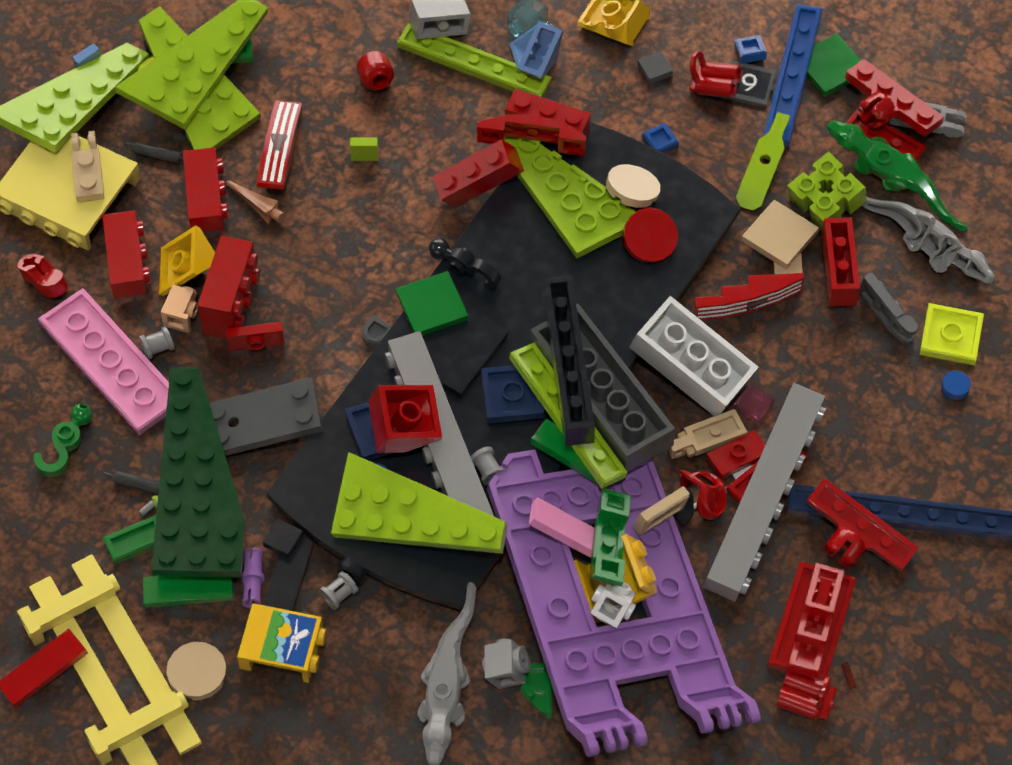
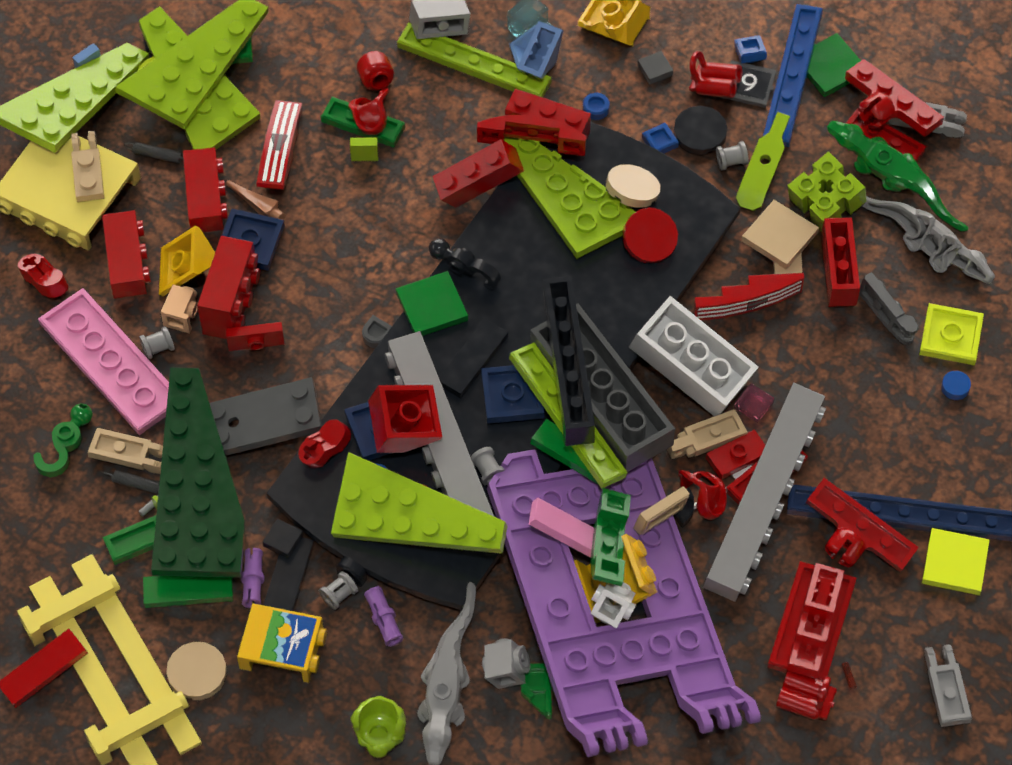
(125, 450): none -> tan hinge
(259, 229): none -> dark blue plate
(325, 443): none -> red piece
(339, 115): none -> green tile
(371, 115): none -> red piece
(379, 725): none -> lime hair
(383, 616): none -> medium lavender pin
(597, 105): none -> blue tile
(700, 130): none -> black tile
(732, 155): none -> light grey bush
(947, 688): none -> light grey hinge
(955, 561): none -> neon yellow tile

